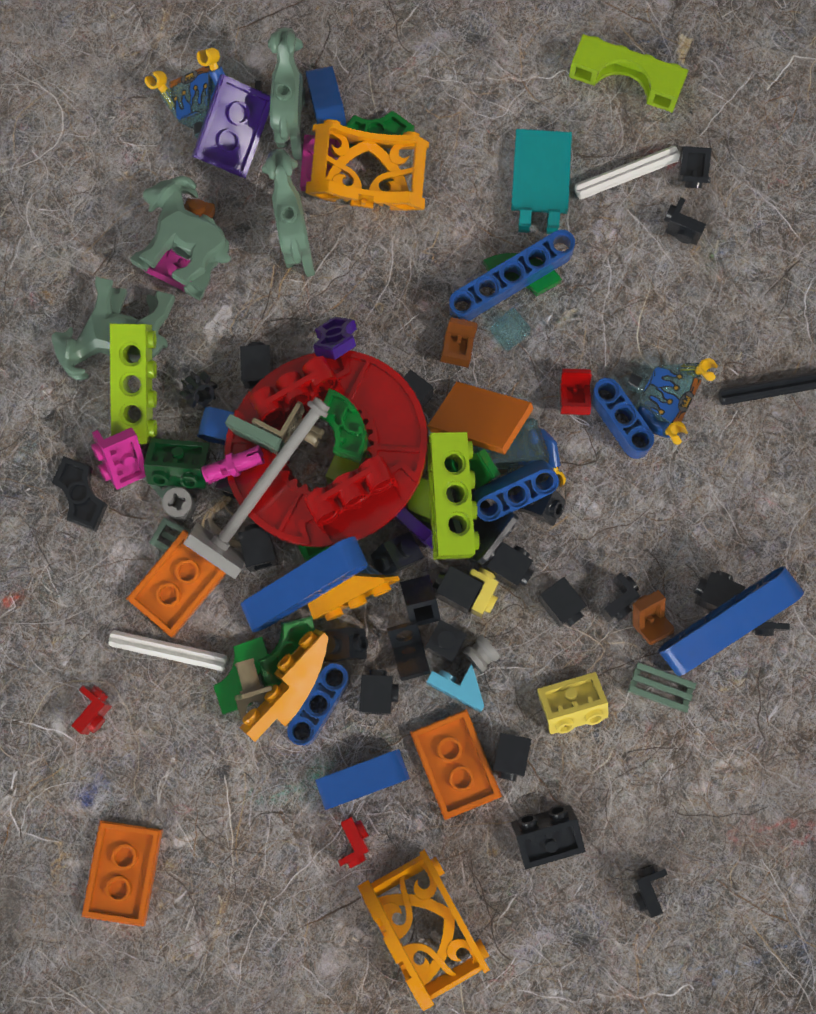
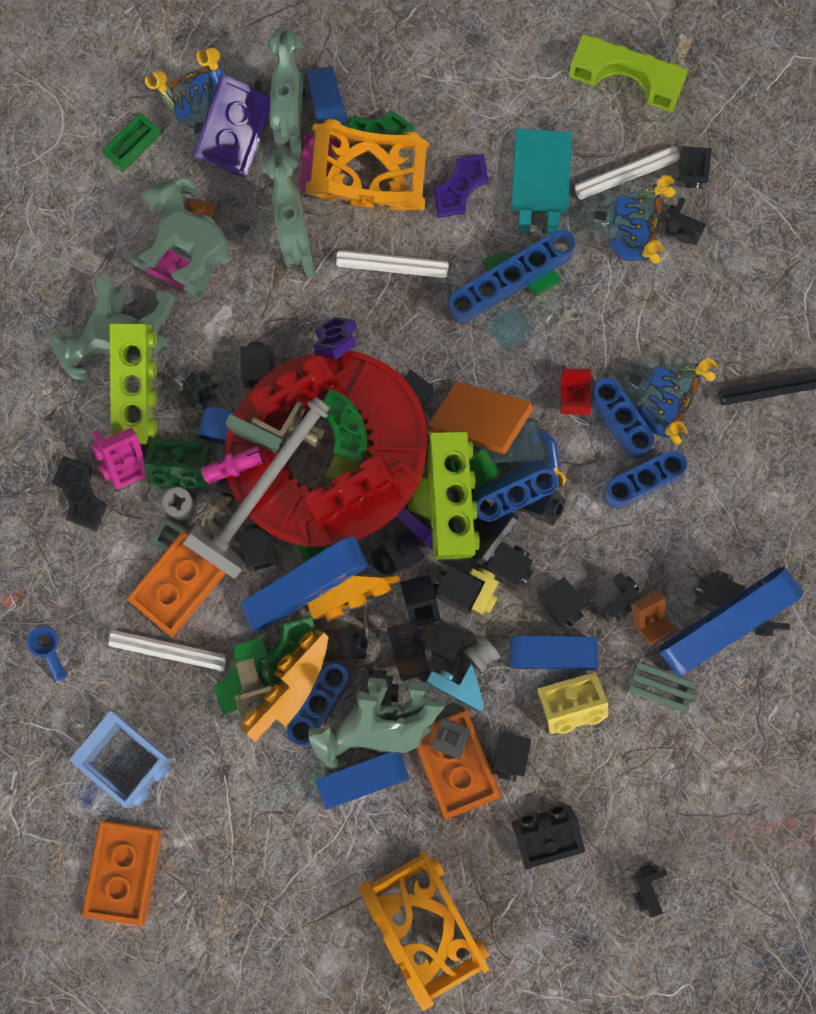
(47, 650): none -> blue bar
(93, 716): red bracket -> none
(96, 742): none -> light blue window
(134, 145): none -> green tile
(356, 835): red bracket -> none
(376, 725): none -> sand green animal
(392, 263): none -> white axle
(451, 739): none -> dark grey tile
(452, 196): none -> dark purple tile
(458, 342): dark orange bracket -> none
(553, 652): none -> blue beam
(635, 222): none -> torso
(654, 469): none -> blue beam

